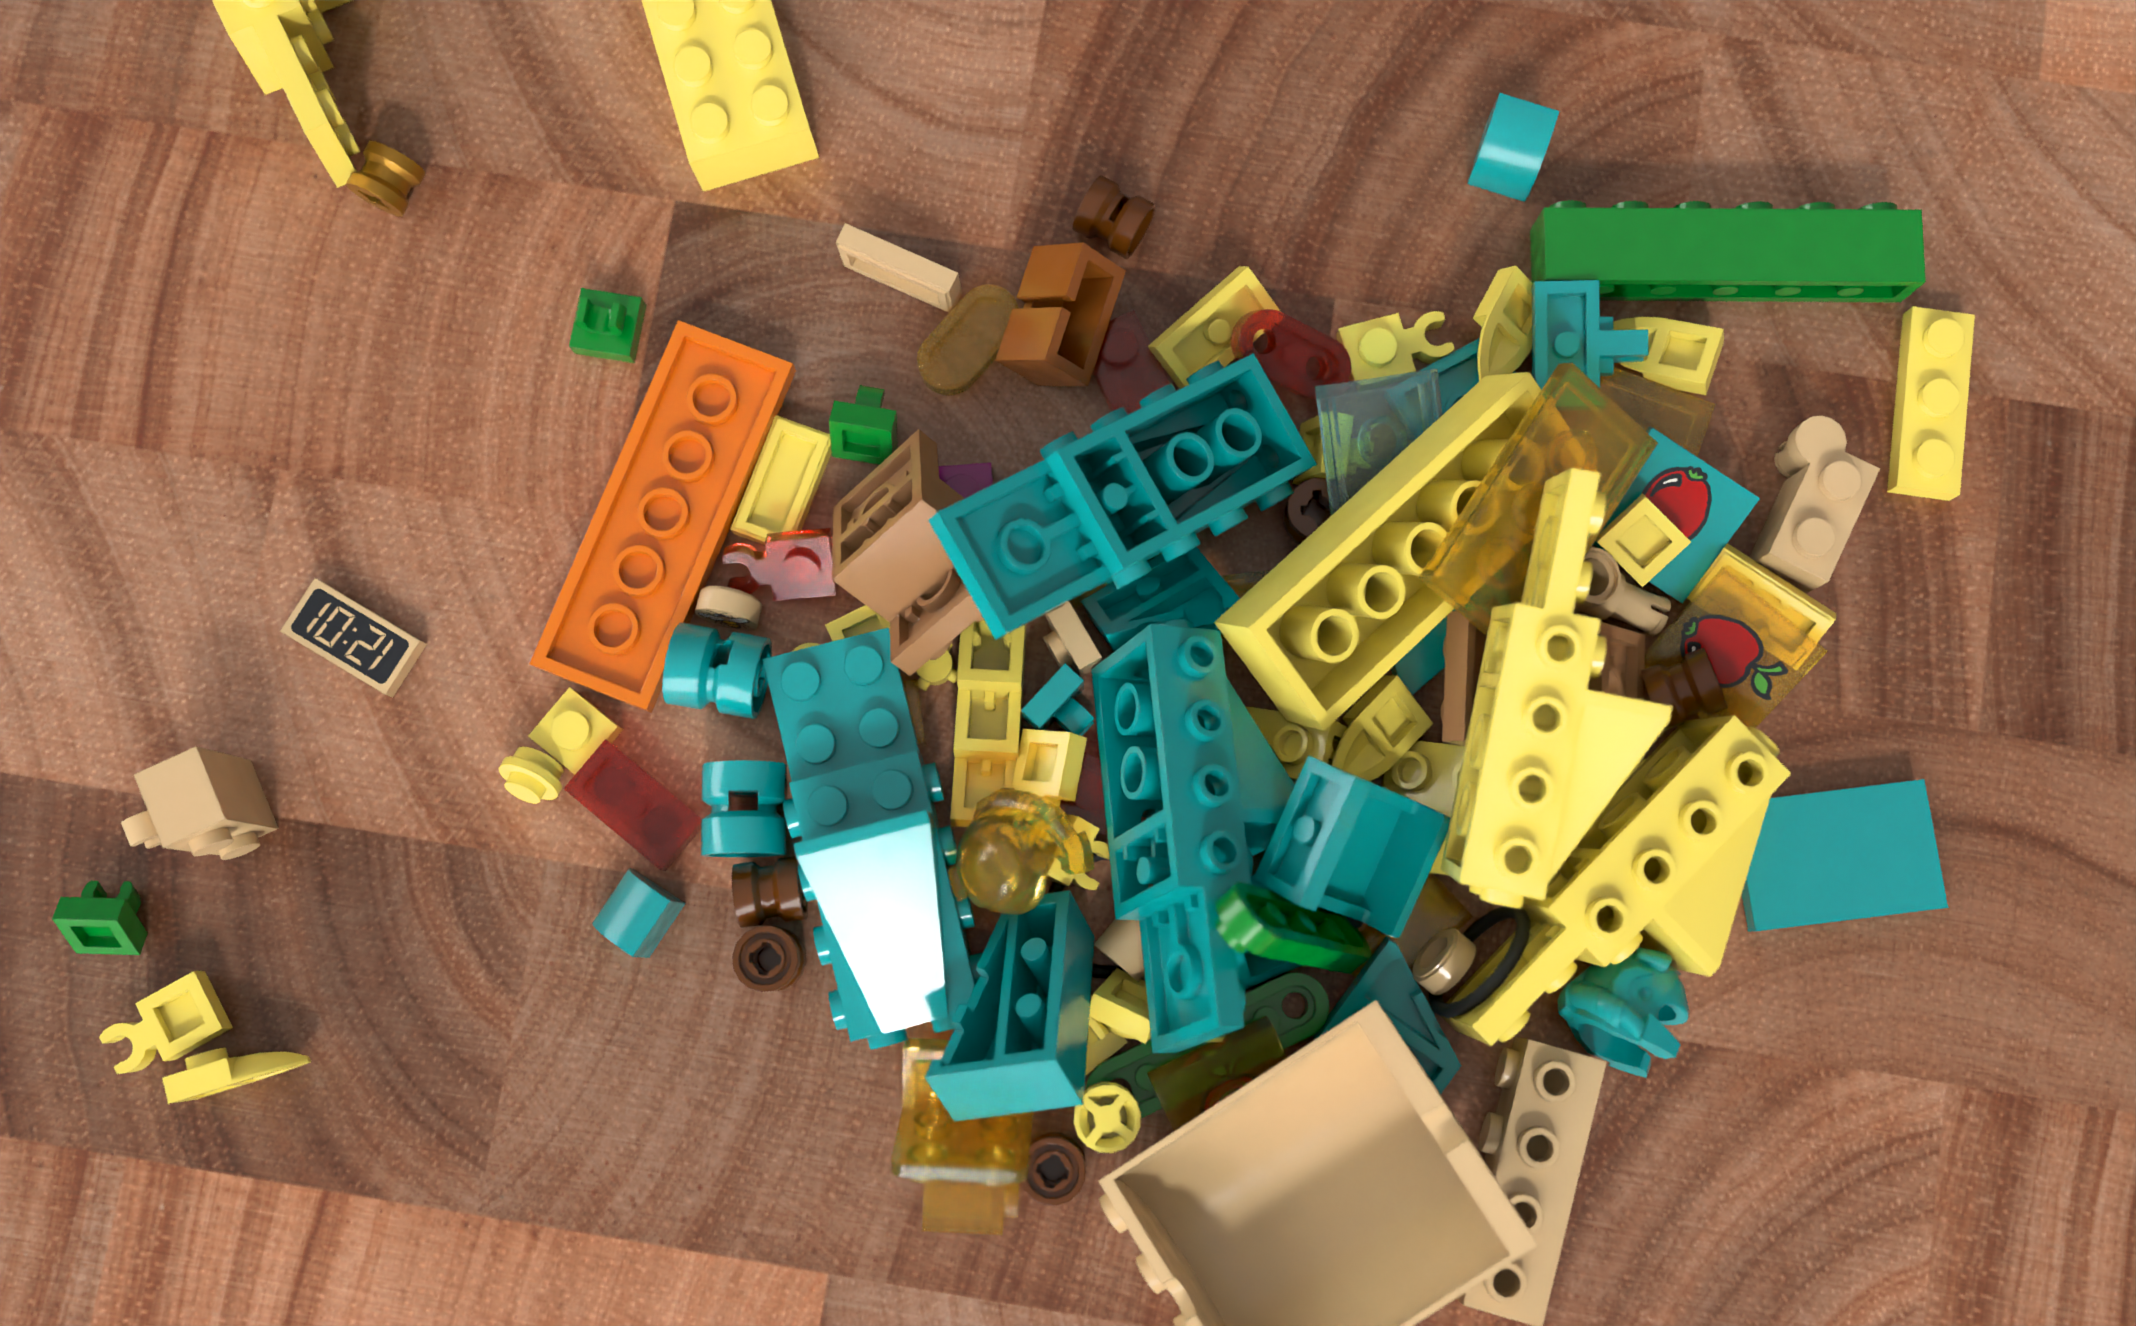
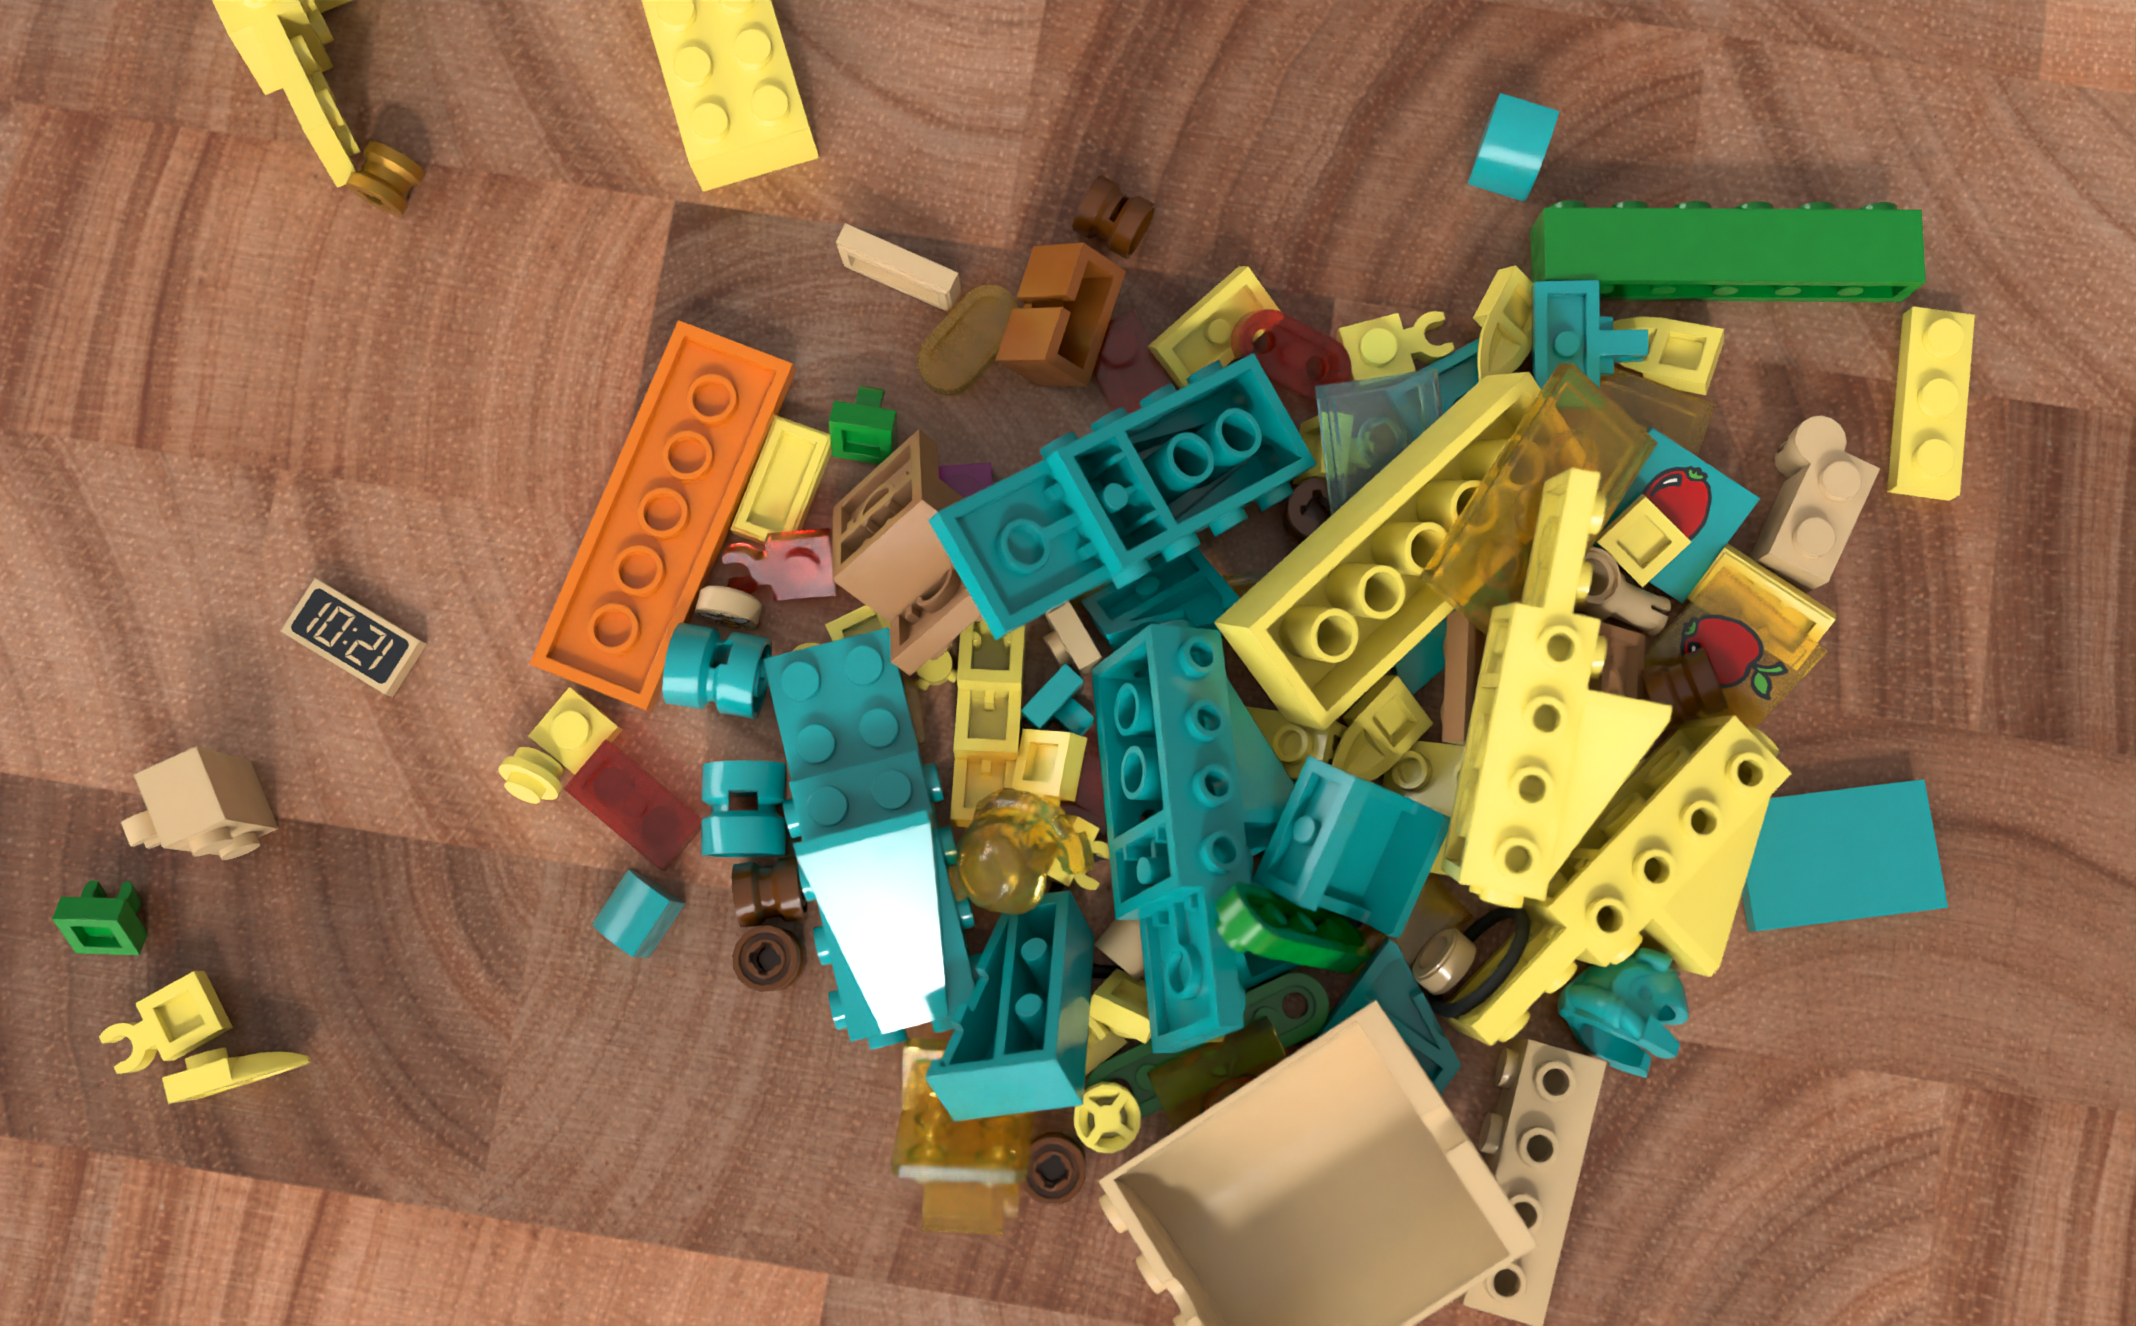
(607, 325): green tile -> none

